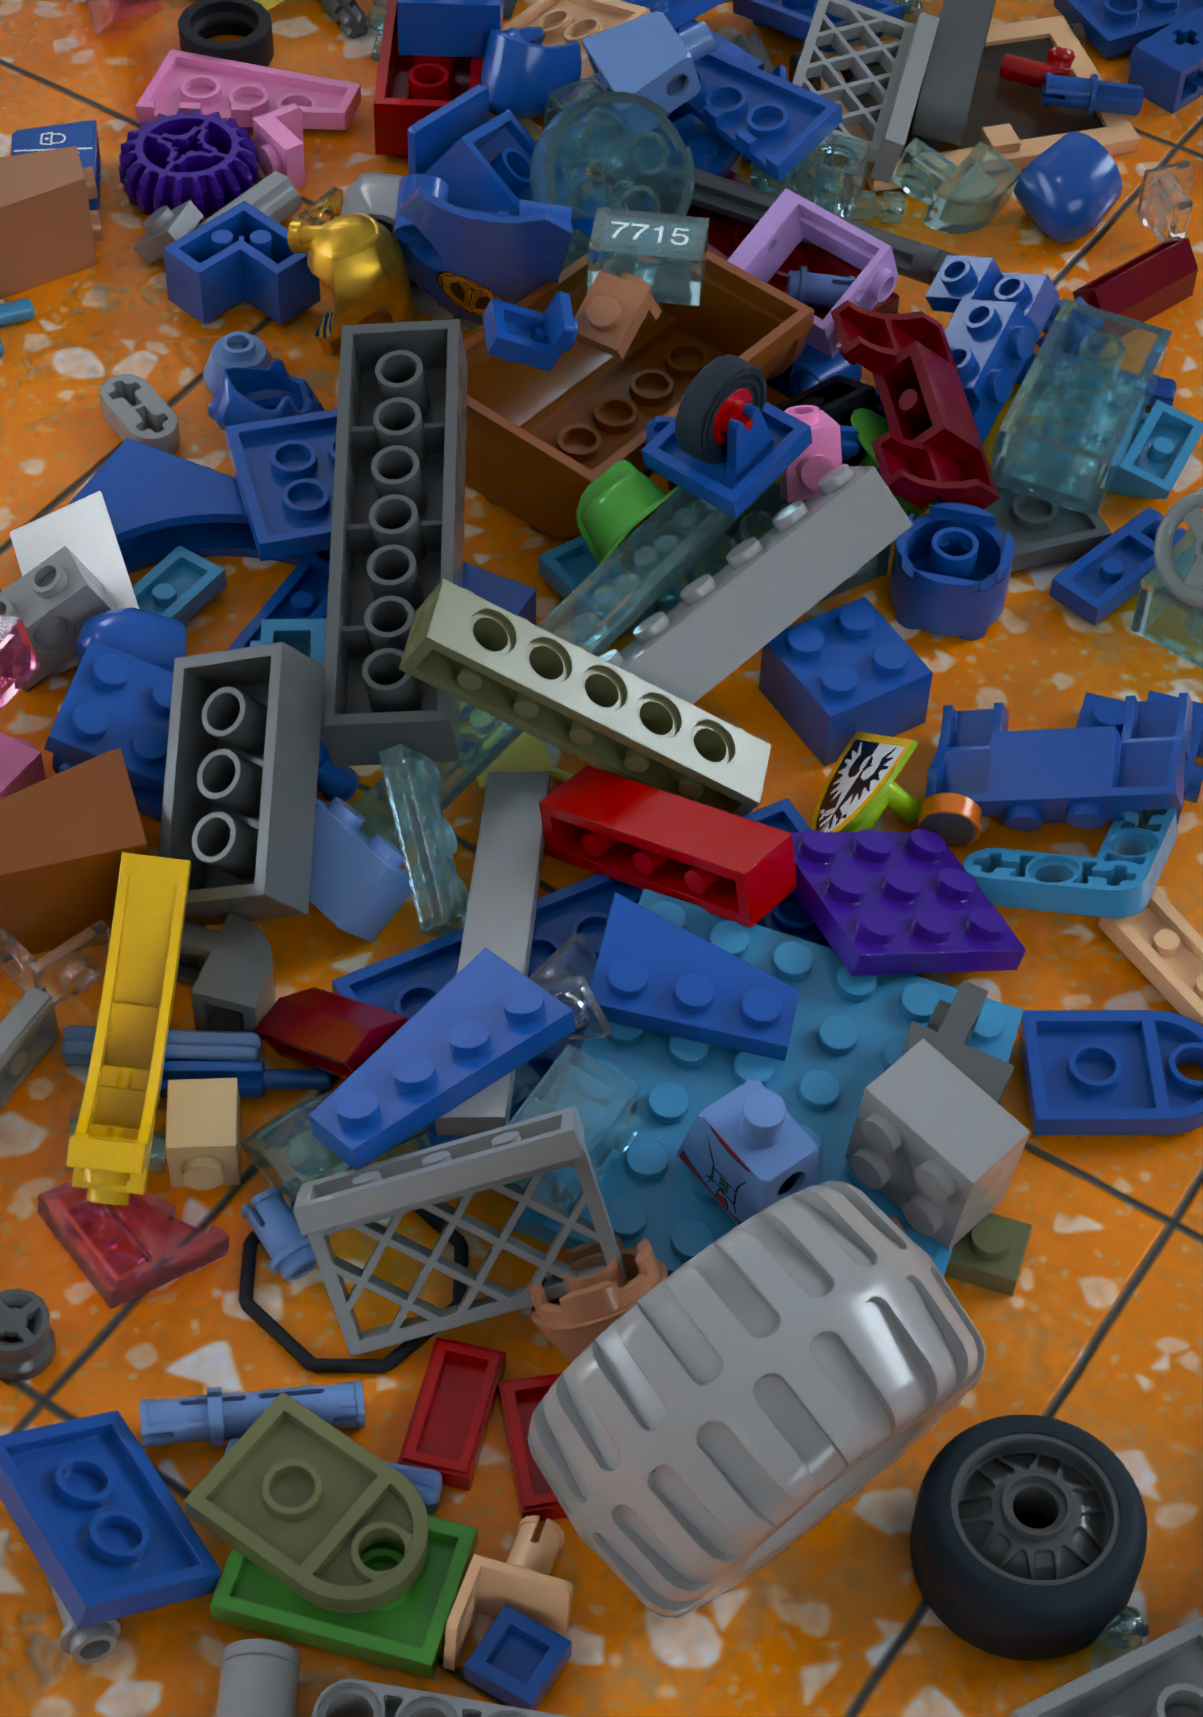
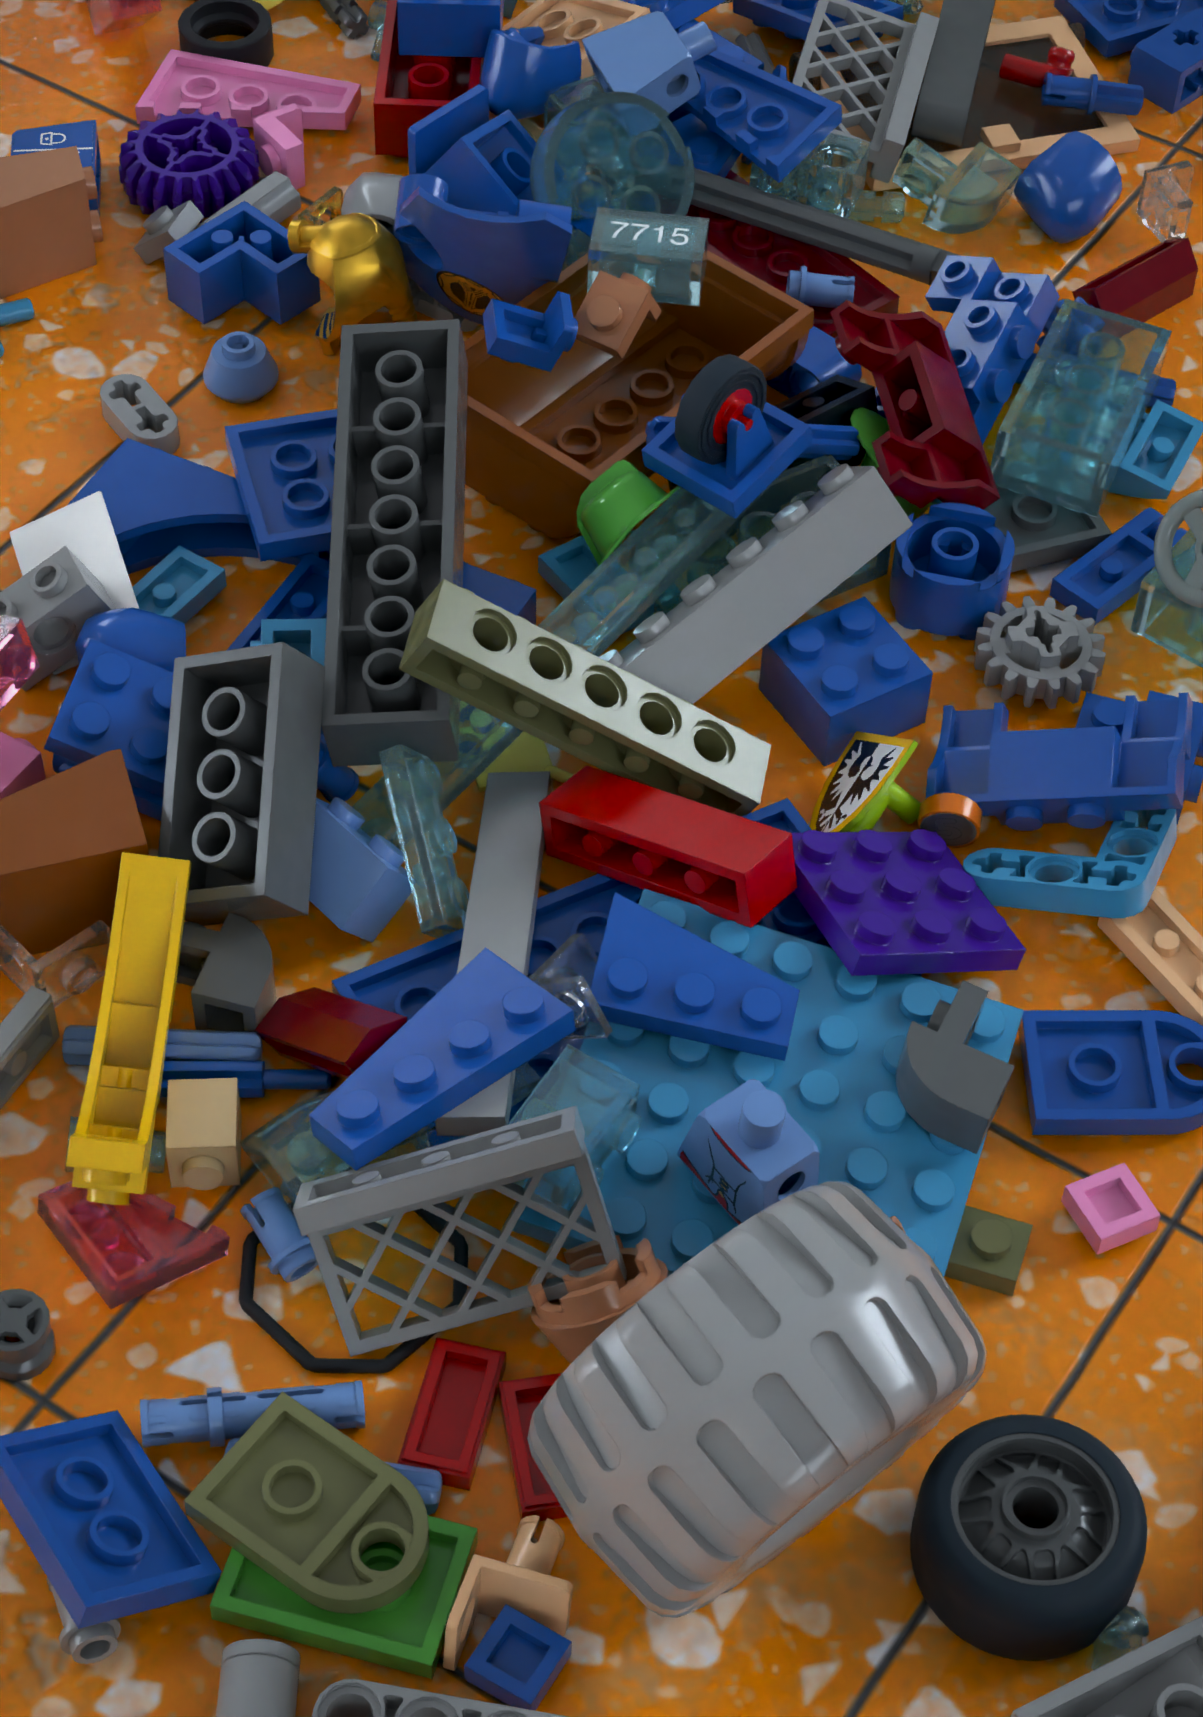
(260, 395): blue hair -> none
(797, 218): lavender window -> none
(817, 459): bright pink bracket -> none
(935, 1144): light grey brick -> none
(1039, 652): none -> light grey gear
(1110, 1208): none -> bright pink plate

